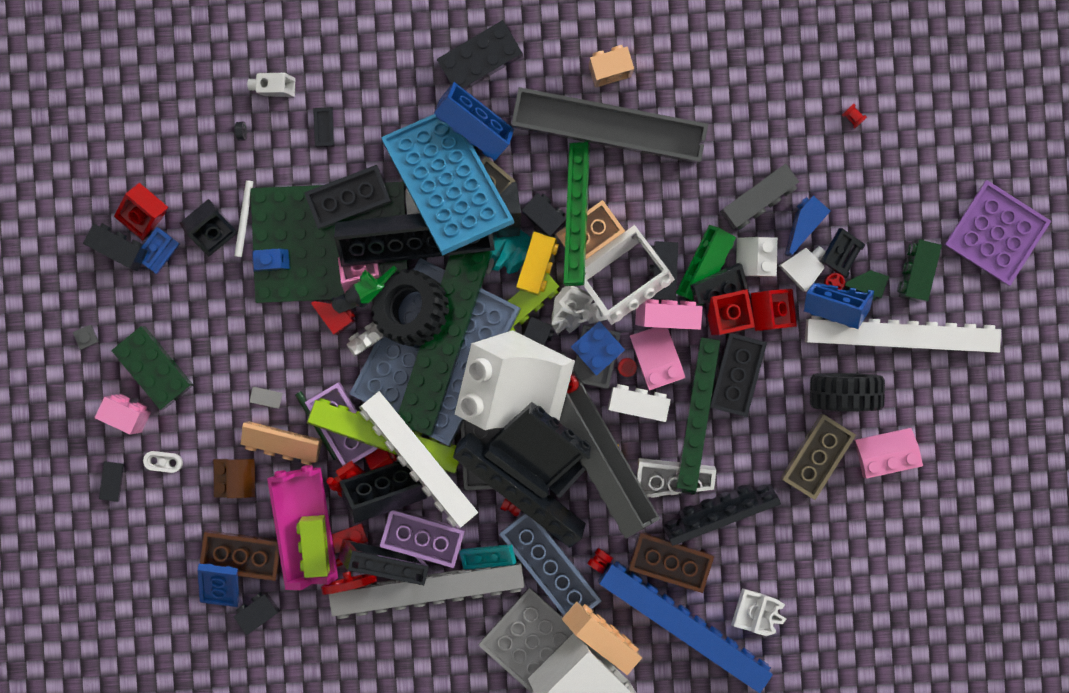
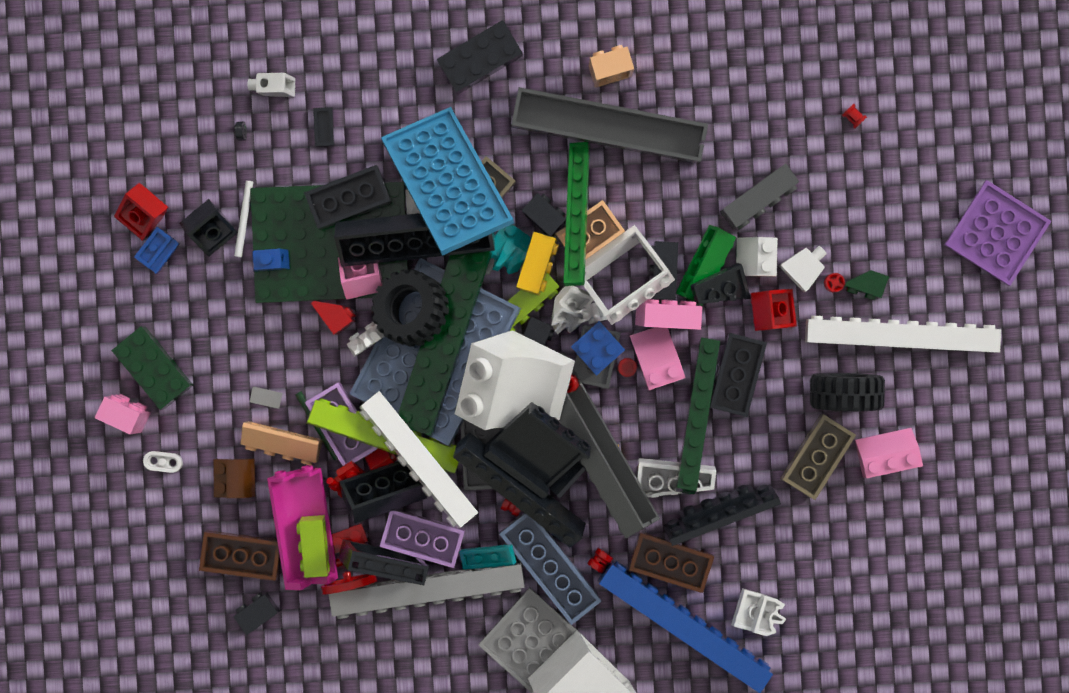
(85, 337): dark grey plate -> none
(111, 481): black tile -> none
(115, 246): black brick -> none
(218, 585): blue plate -> none
(361, 292): animal -> none
(474, 121): blue brick -> none
(511, 200): black slope -> none
(602, 637): light nougat brick -> none
(639, 403): white brick -> none
(730, 313): red slope -> none
(806, 219): blue slope -> none
(838, 305): blue wedge -> none
(839, 250): black plate -> none
(919, 270): dark green brick -> none

